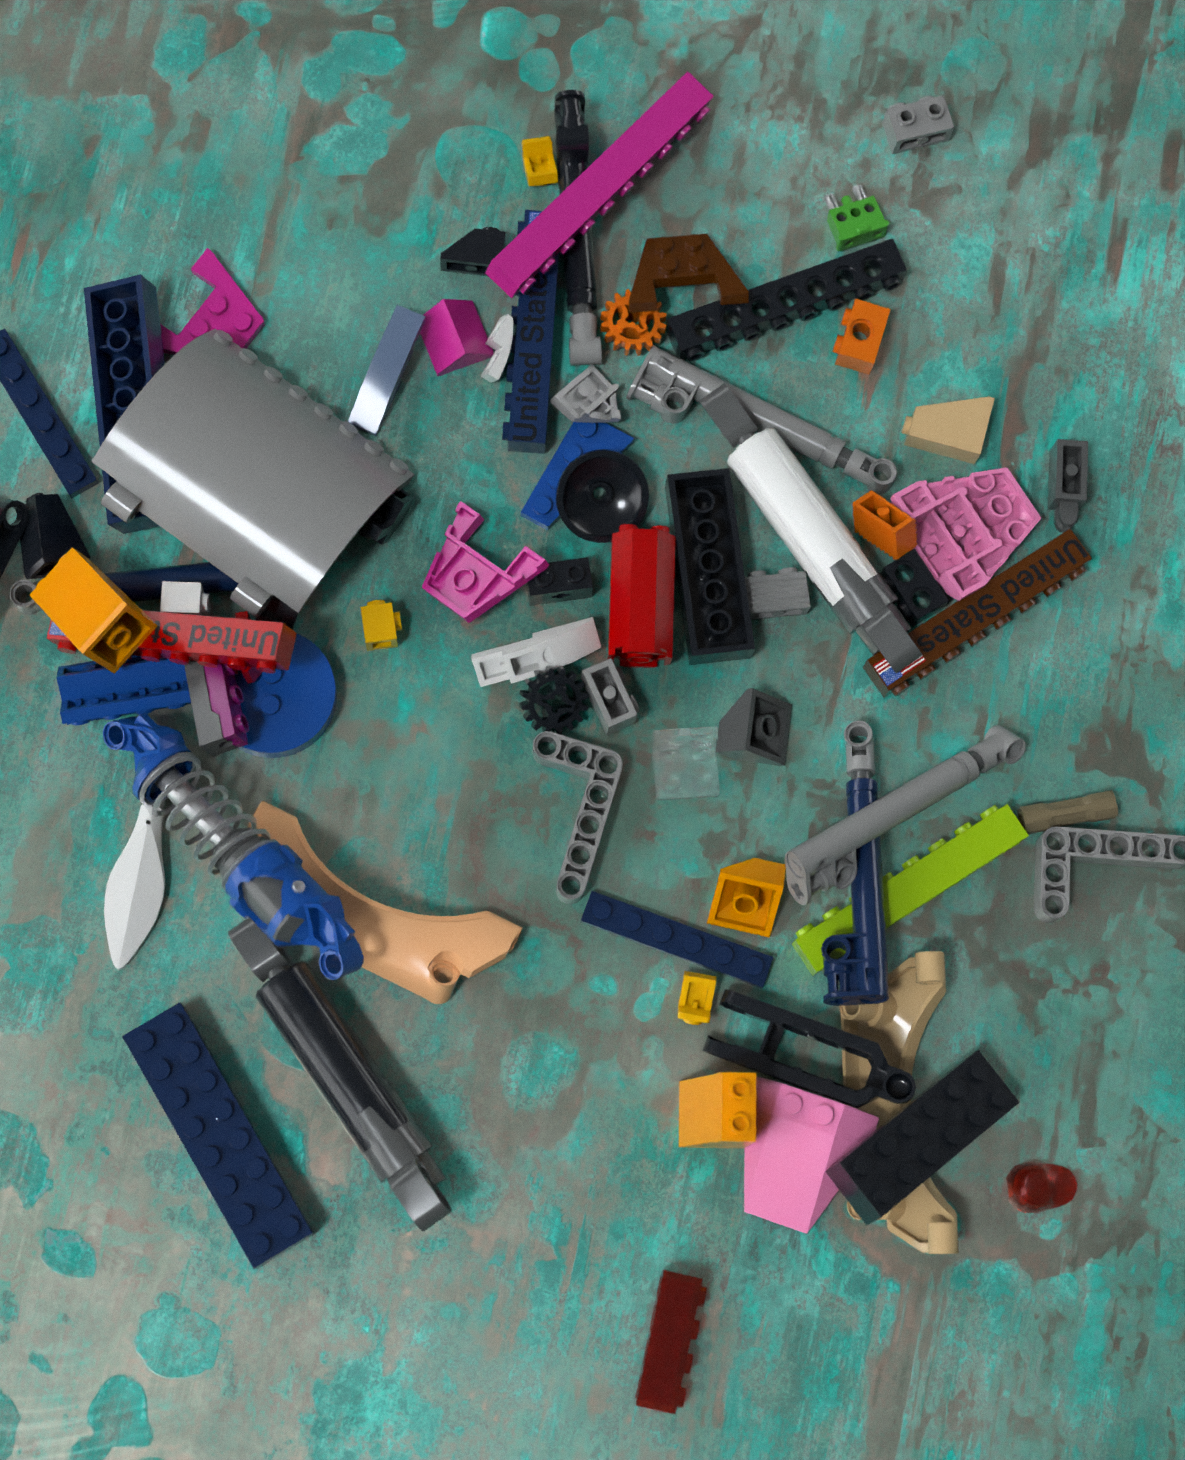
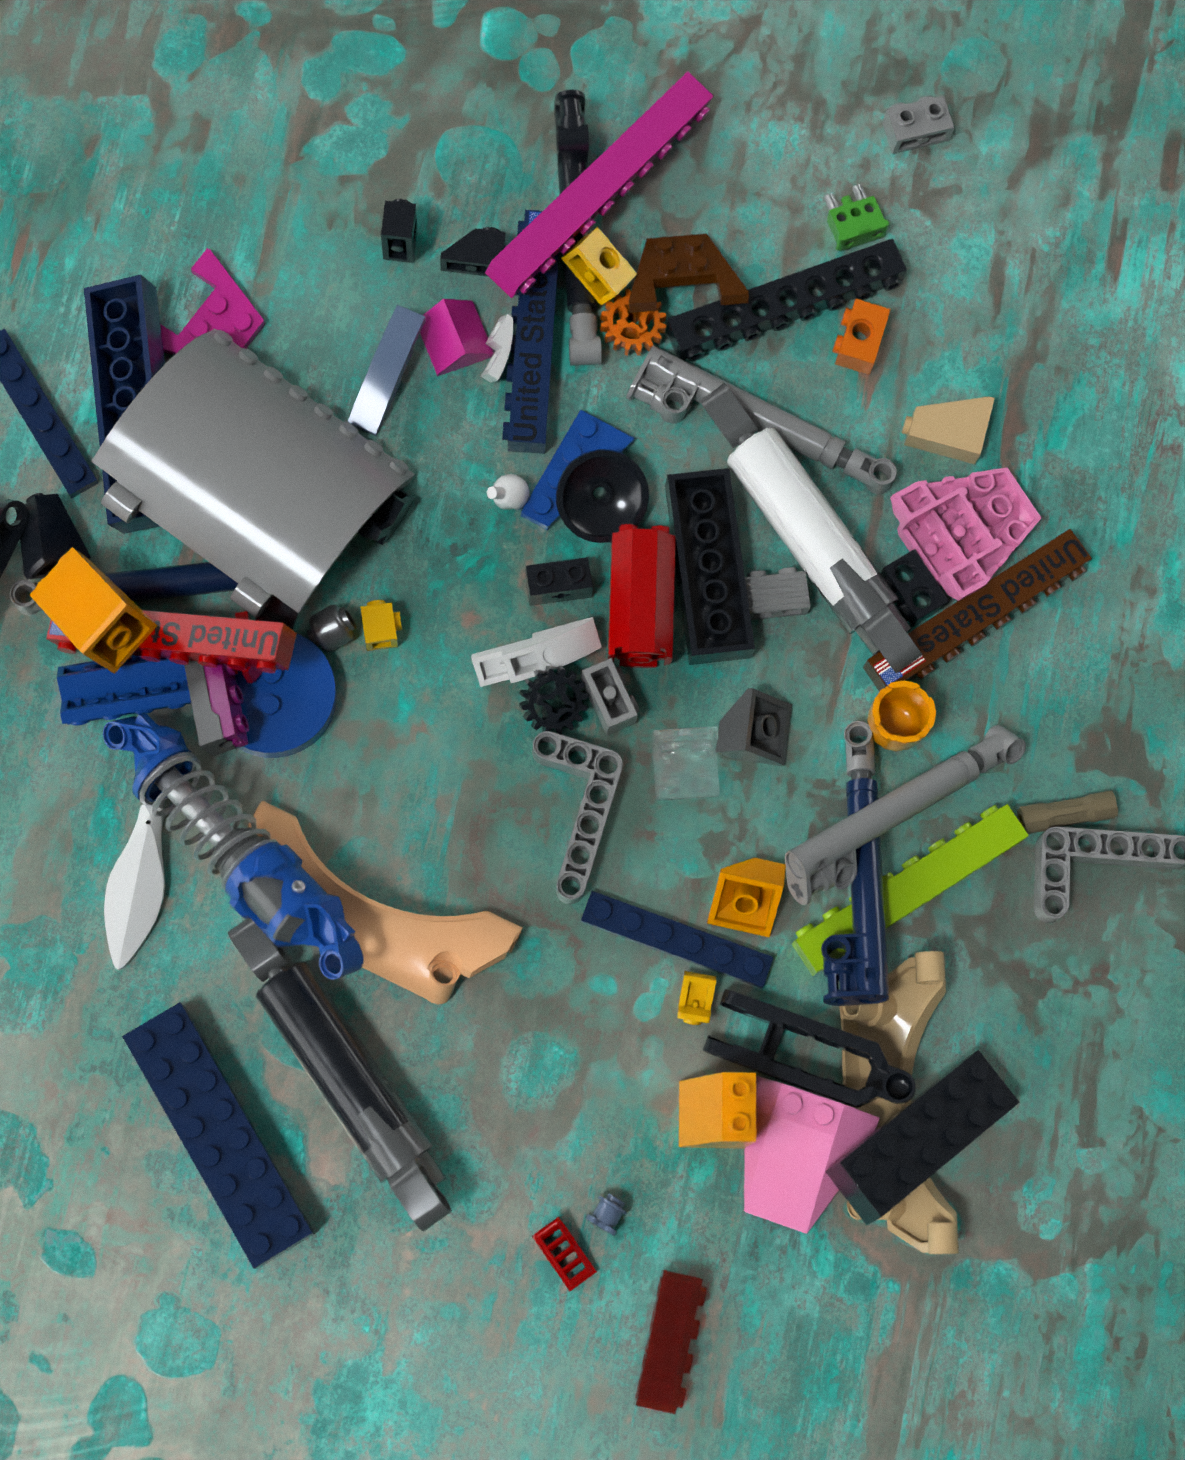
(185, 598): white brick -> none
(331, 627): none -> flat silver head
(399, 231): none -> black brick
(468, 580): dark pink wing -> none
(509, 492): none -> white piece
(539, 161): yellow bracket -> none
(554, 1261): none -> red slope
(588, 398): light grey slope -> none
(599, 266): none -> yellow brick
(607, 1213): none -> sand blue brick
(884, 525): orange brick -> none
(901, 716): none -> light orange cylinder
(1040, 1186): clear red piece -> none
(1067, 481): dark grey hinge -> none

